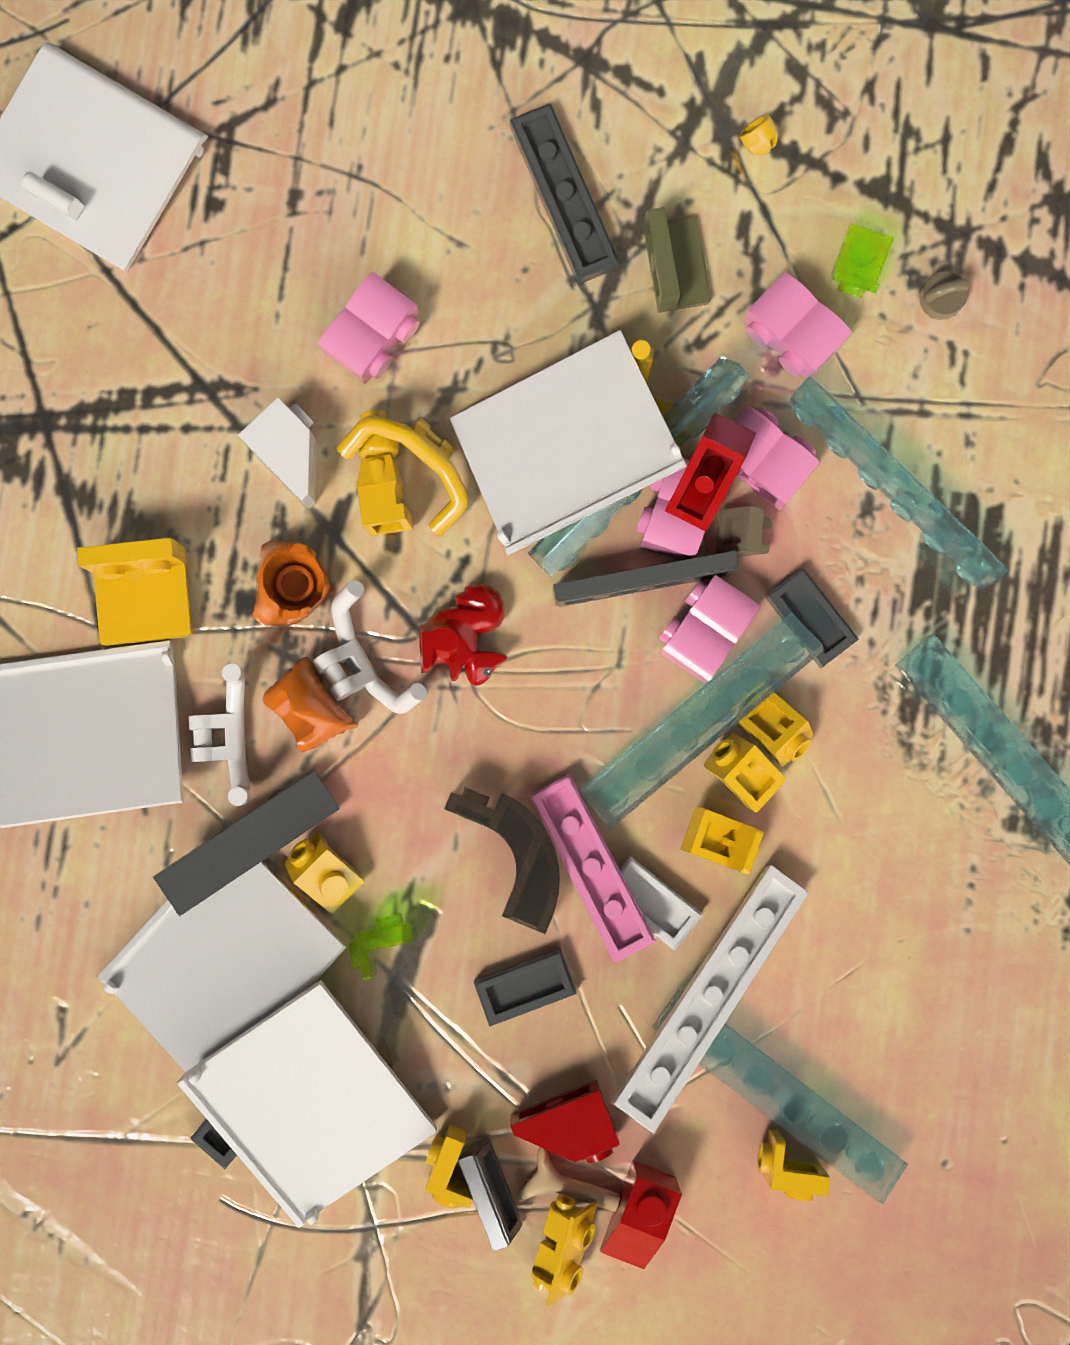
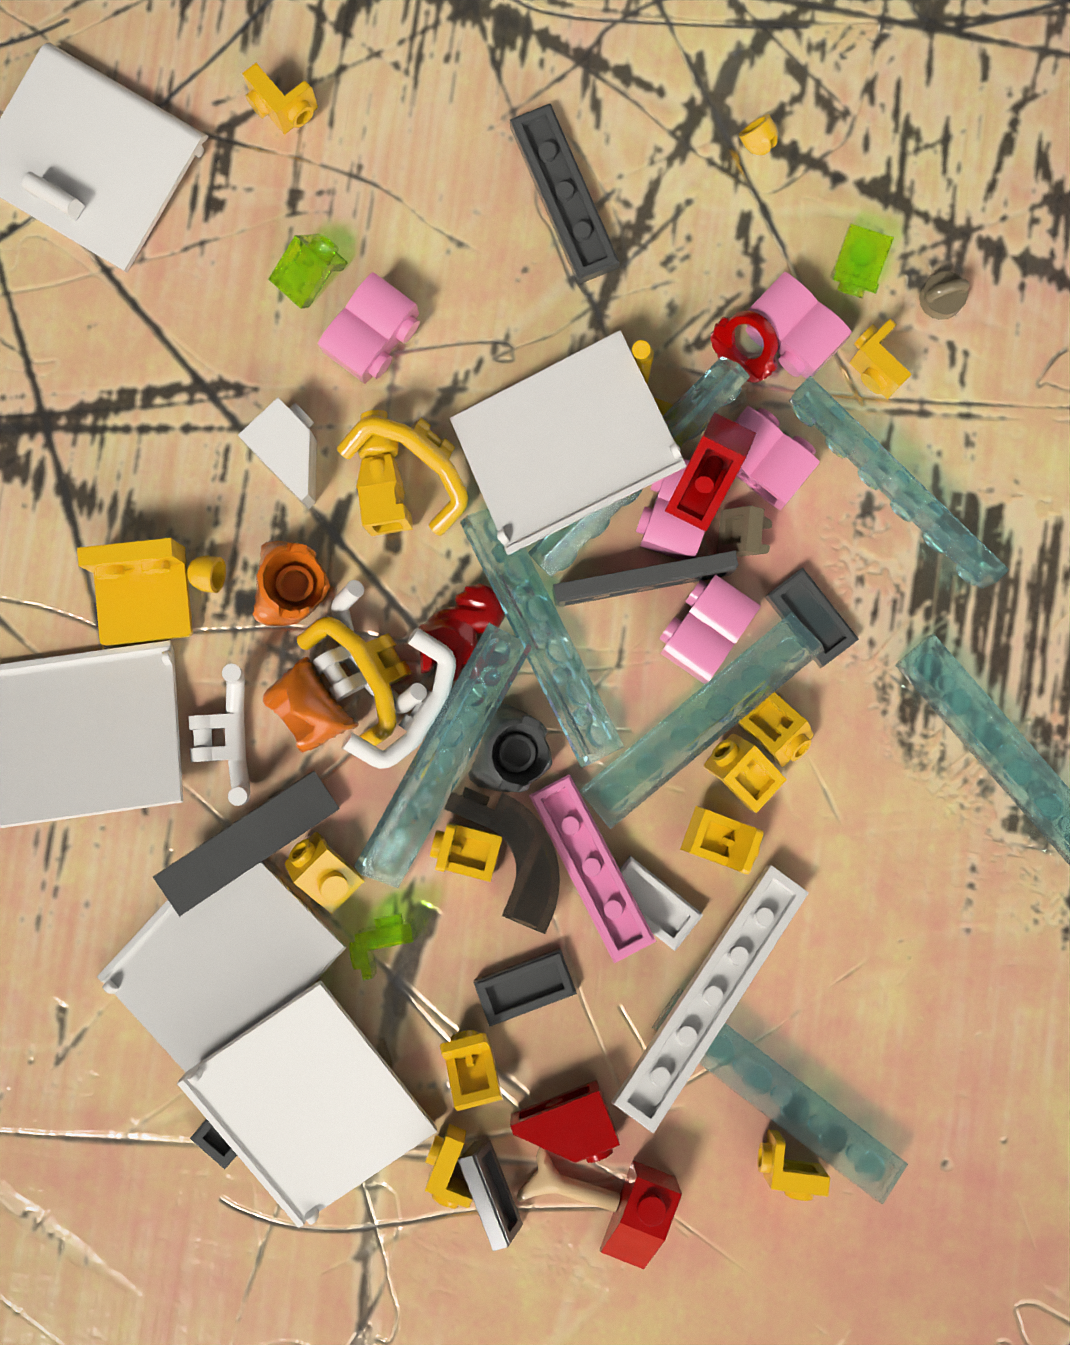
(207, 573): none -> yellow hinge
(285, 111): none -> yellow bracket
(306, 267): none -> clear neon green bracket
(376, 662): none -> yellow piece
(422, 715): none -> white piece
(443, 756): none -> clear light blue plate
(466, 851): none -> yellow bracket
(471, 1069): none -> yellow bracket
(511, 752): none -> dark grey hair
(553, 652): none -> clear light blue plate
(558, 1266): yellow hinge -> none
(675, 261): olive panel -> none
(724, 344): none -> red piece
(877, 366): none -> yellow bracket

